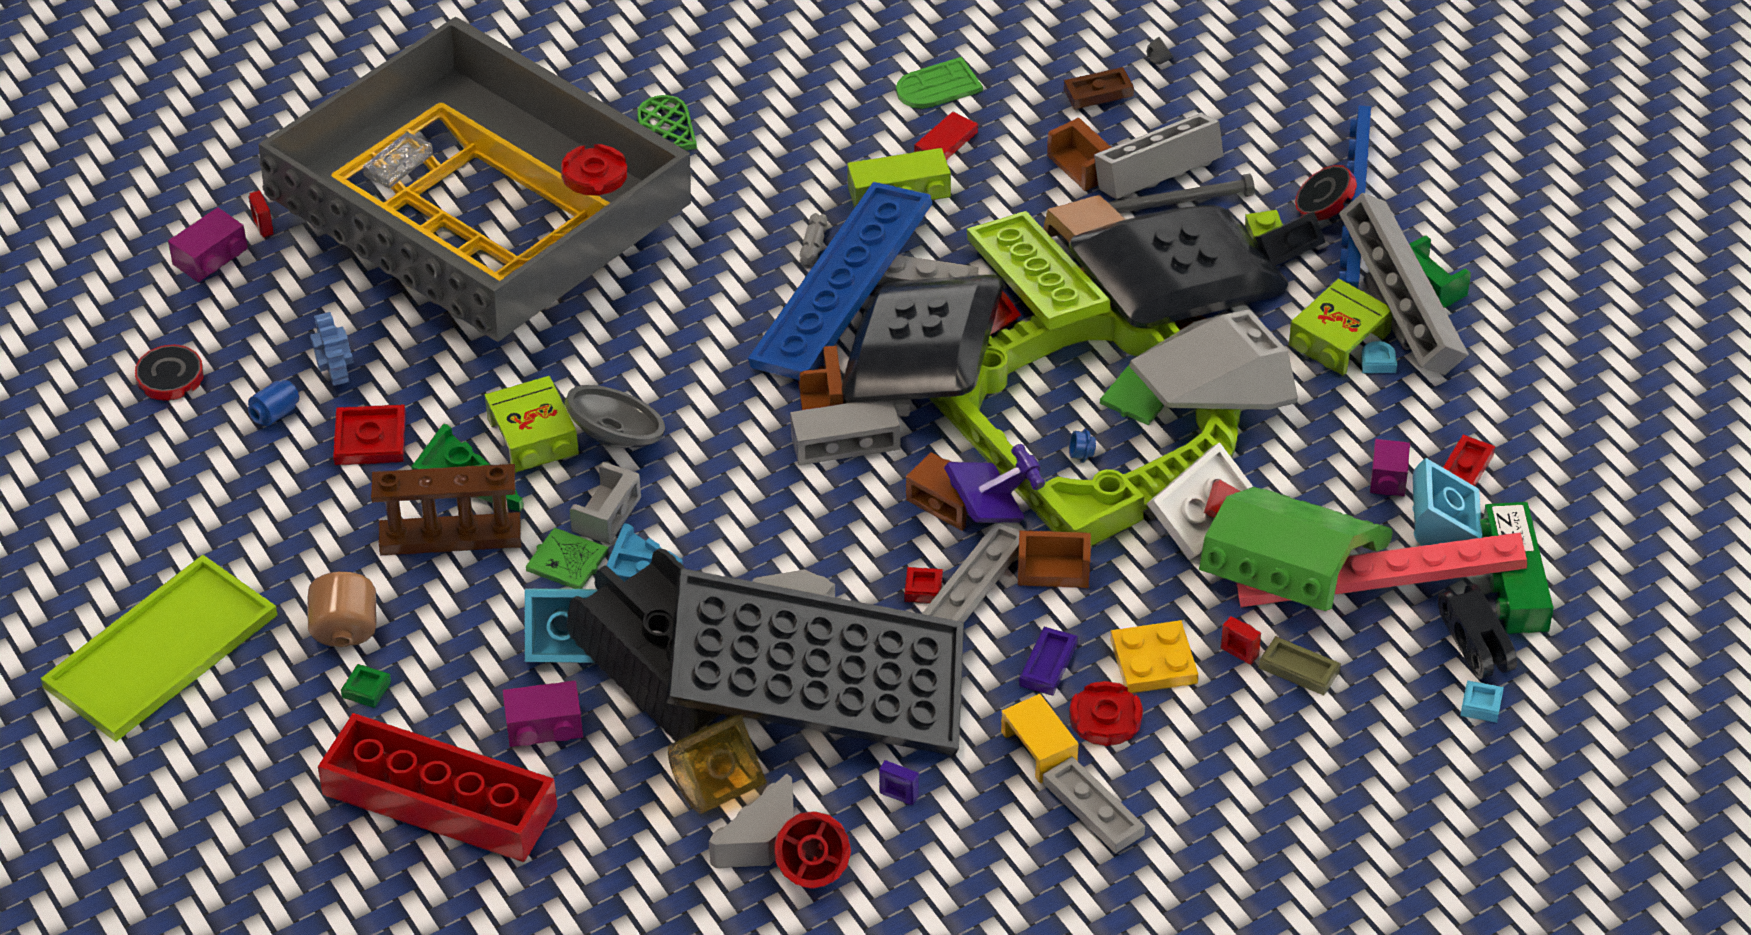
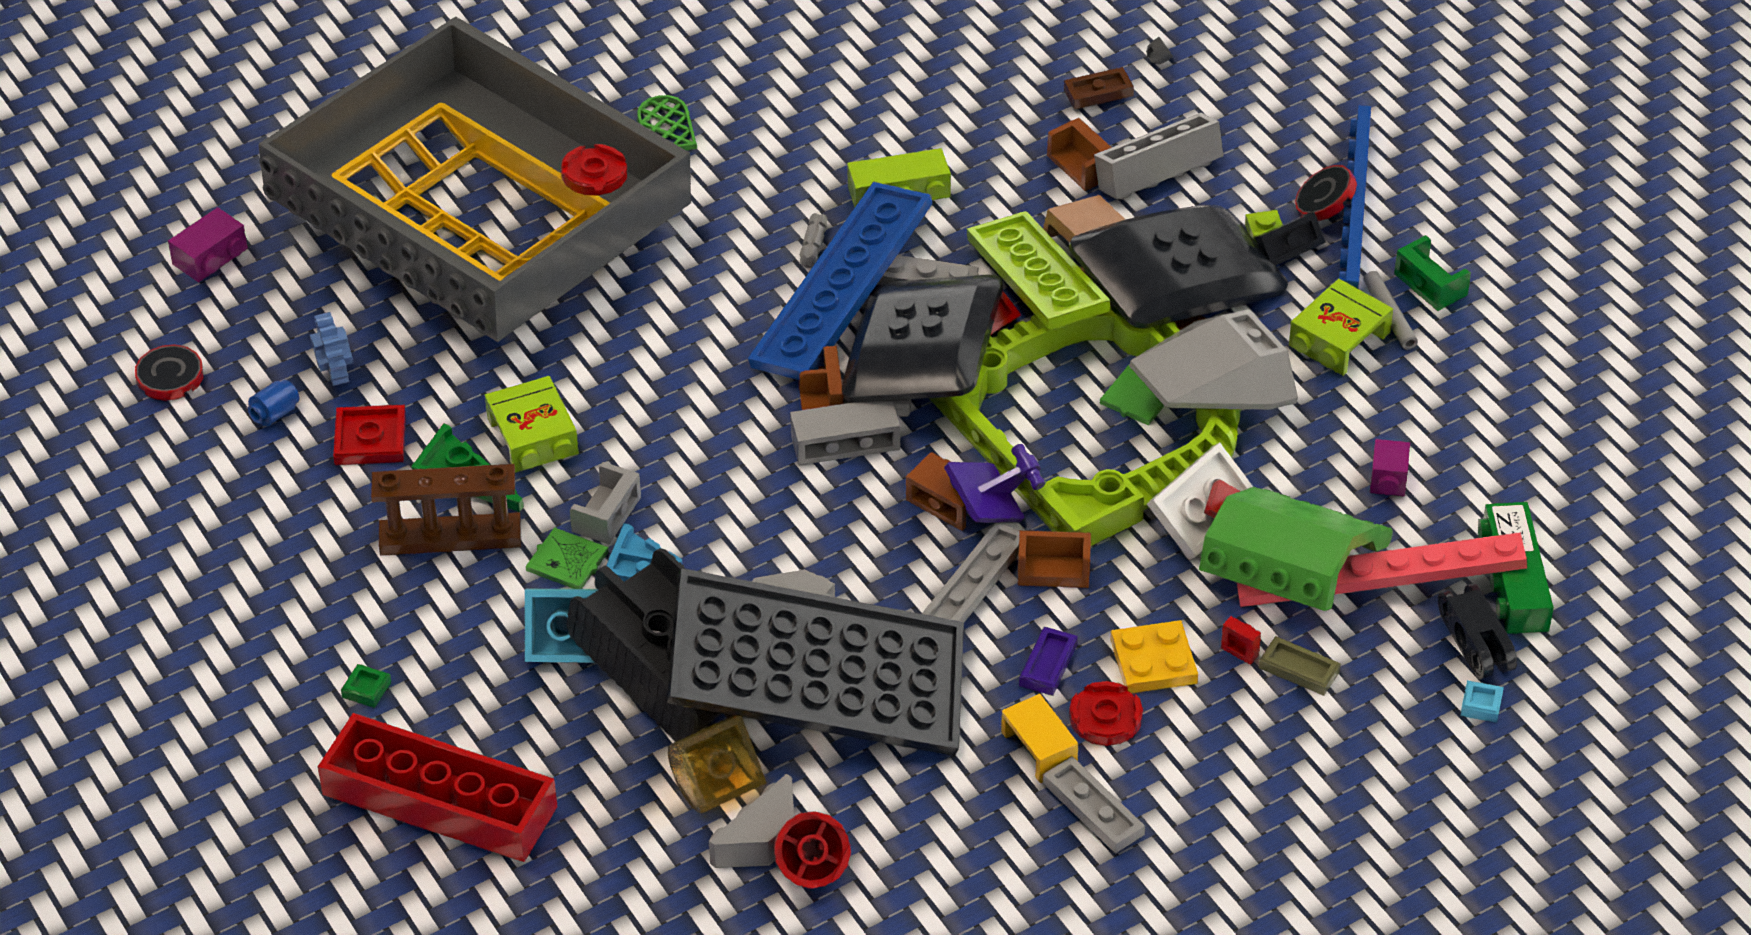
(159, 647): lime tile -> none
(260, 213): red tile -> none
(341, 609): medium nougat head -> none
(397, 160): clear plate -> none
(542, 713): magenta brick -> none
(614, 417): dark grey dish -> none
(898, 782): dark purple tile -> none
(922, 584): red tile -> none
(938, 84): bright green window -> none
(948, 135): red tile -> none
(1082, 445): blue plate -> none
(1245, 186): dark grey bar -> none
(1378, 358): medium azure tile -> none
(1403, 284): light grey brick -> none
(1444, 506): medium azure brick -> none
(1470, 459): red plate -> none

